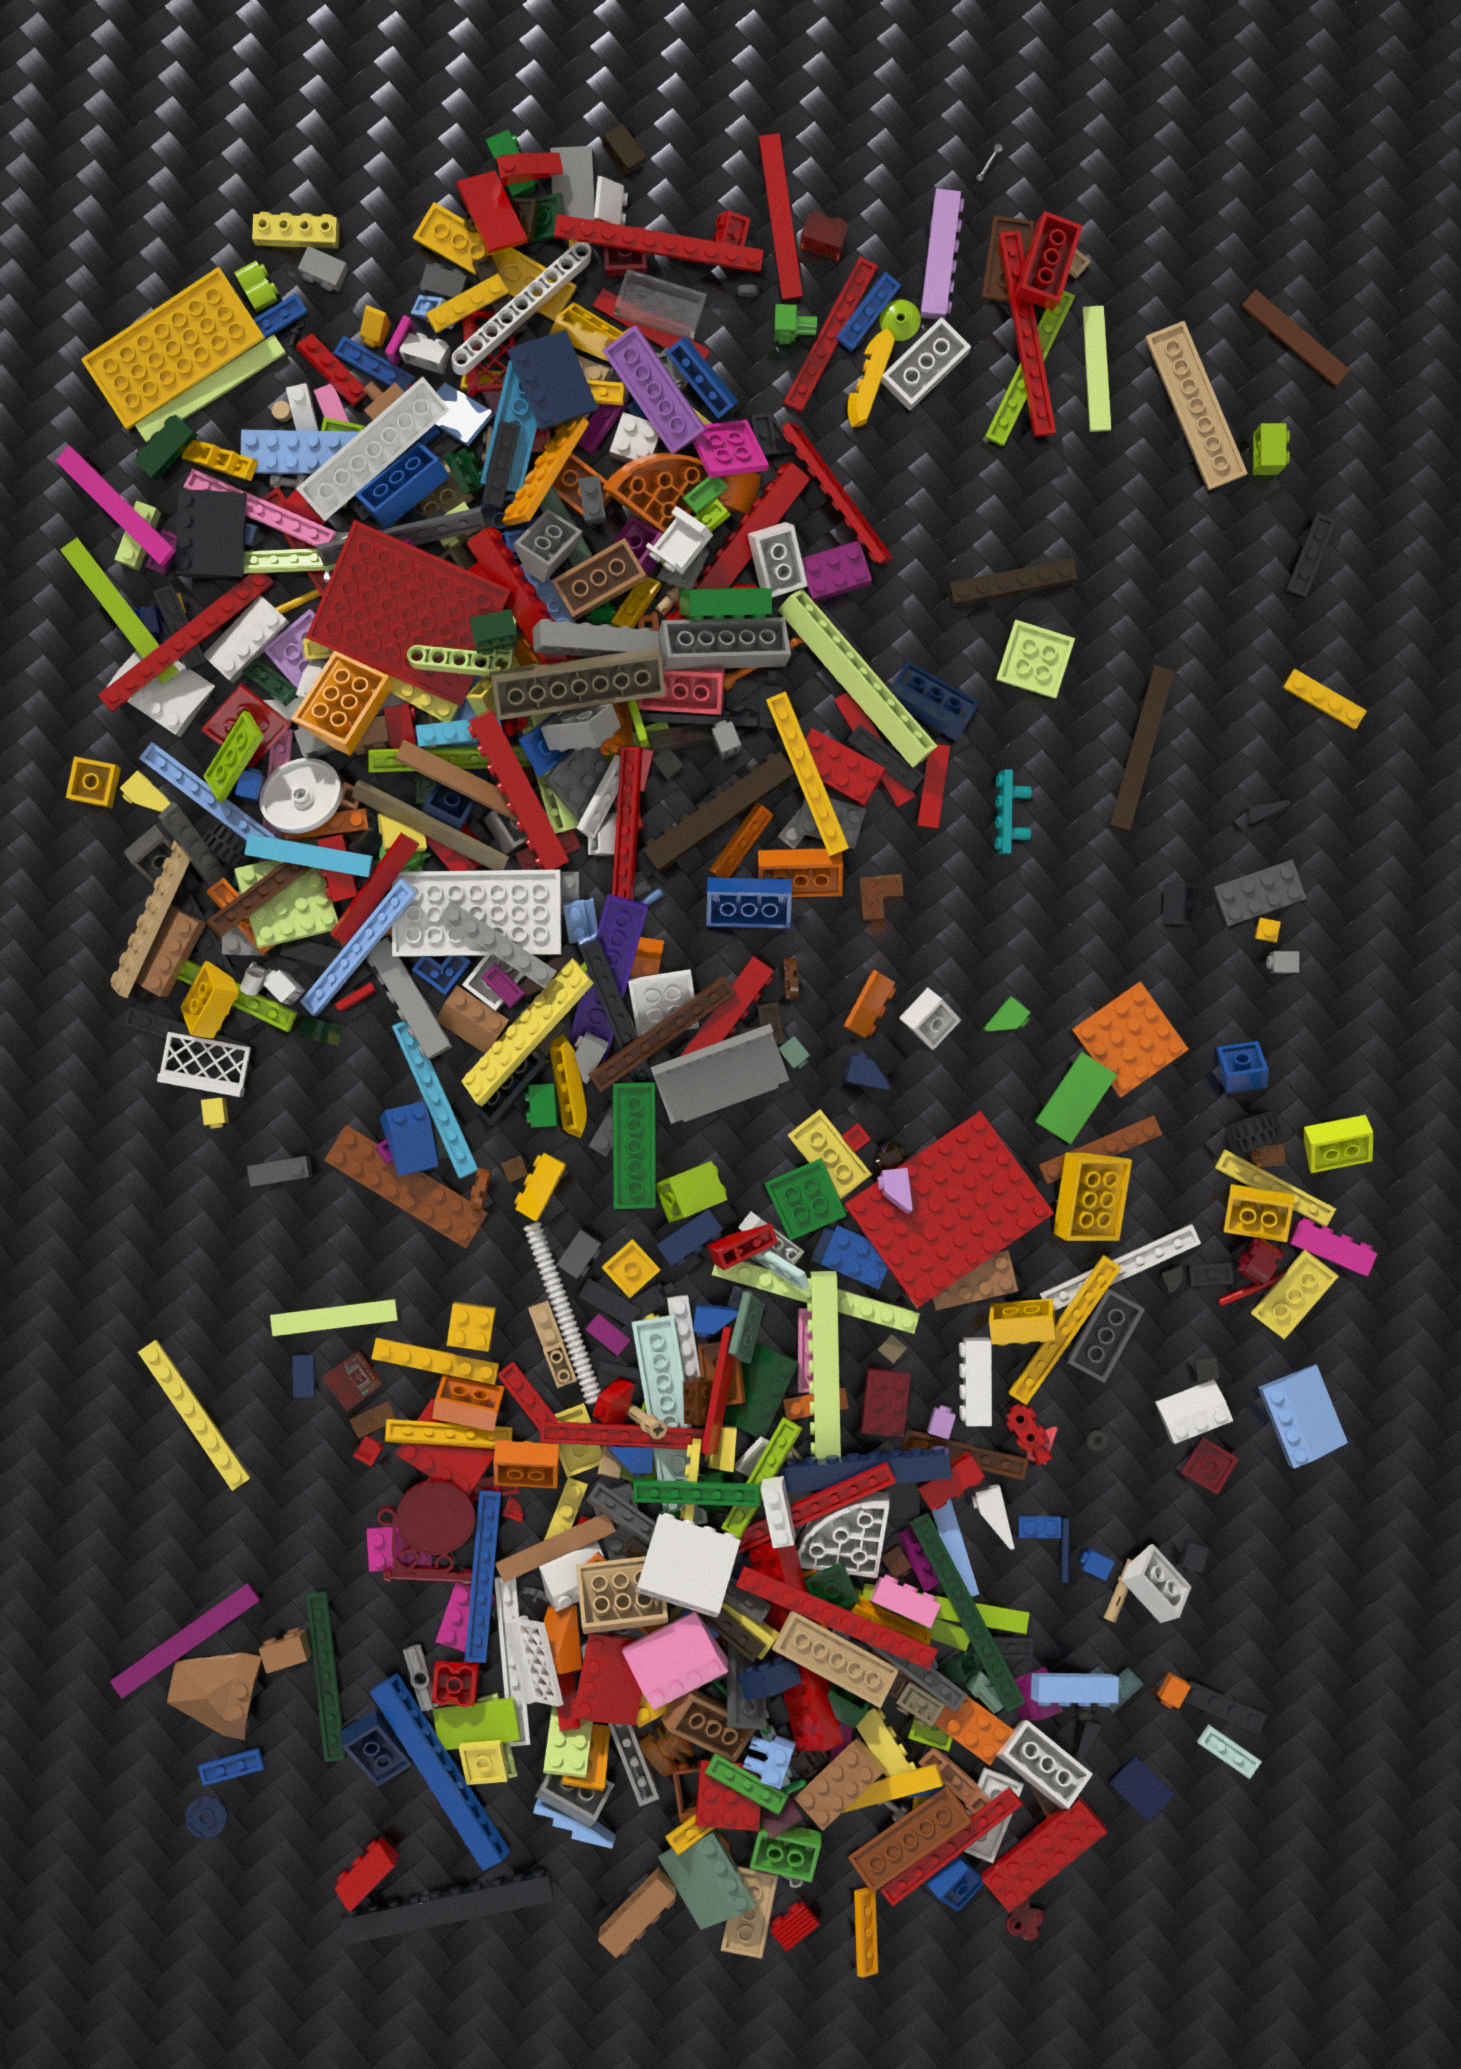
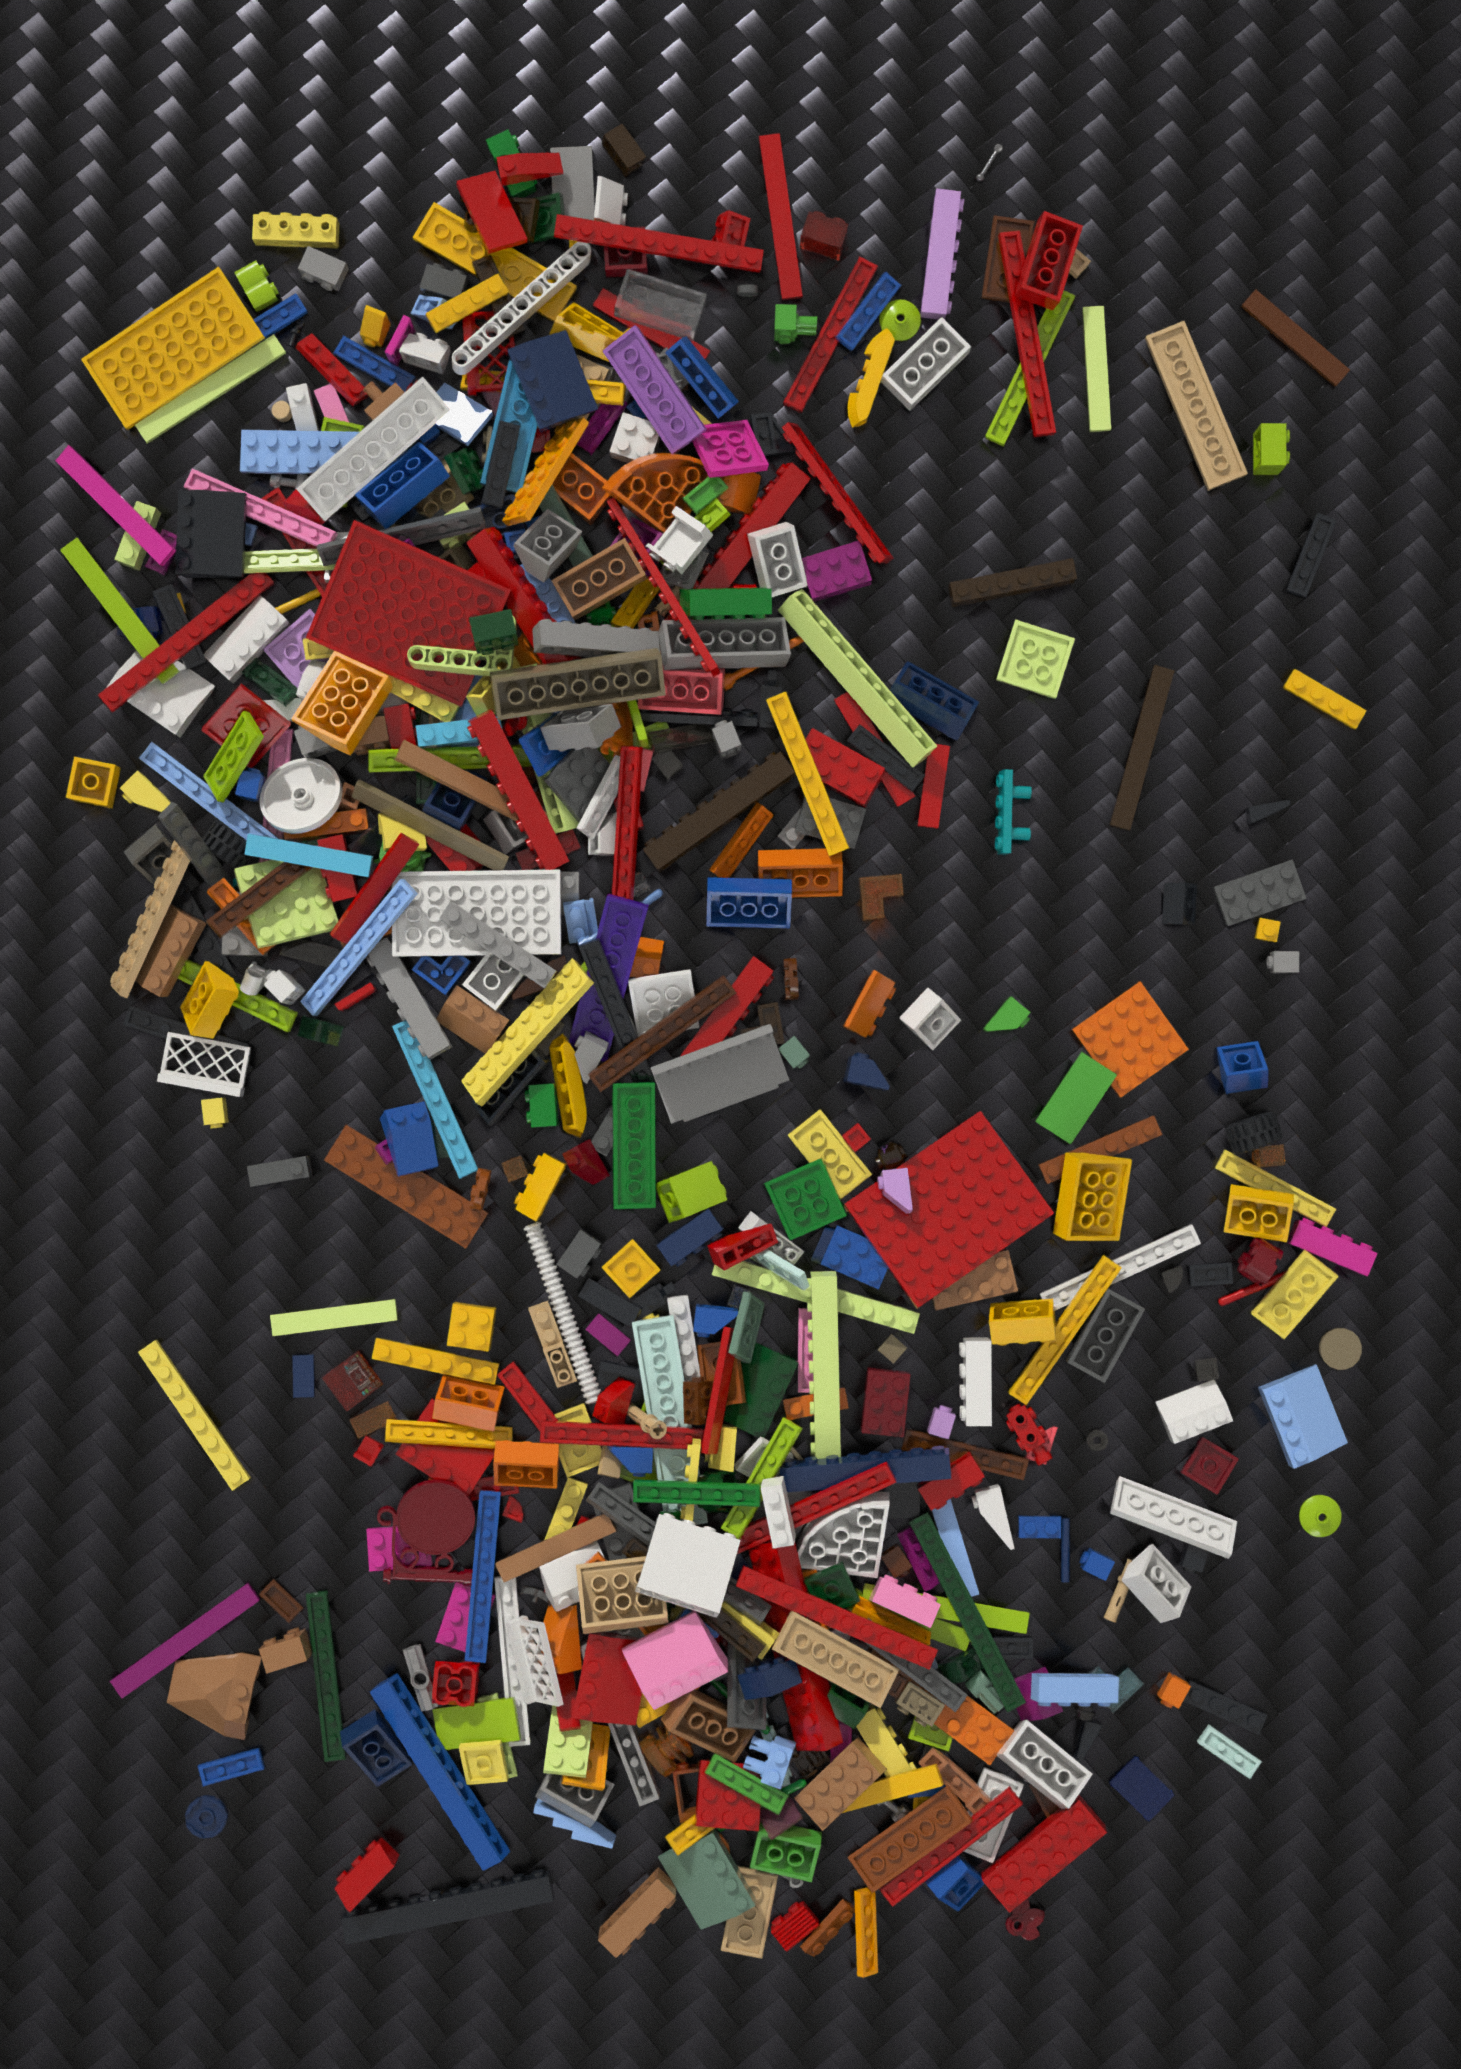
(165, 446): dark green brick -> none
(220, 460): yellow slope -> none
(281, 1601): none -> reddish brown tile
(502, 985): magenta tile -> none
(586, 1163): none -> dark red slope
(592, 500): dark grey brick -> none
(666, 594): none -> red plate
(828, 1928): none -> dark orange plate
(1173, 1517): none -> white plate
(1313, 1508): none -> lime dish
(1338, 1143): neon yellow slope -> none
(1340, 1348): none -> dark tan tile

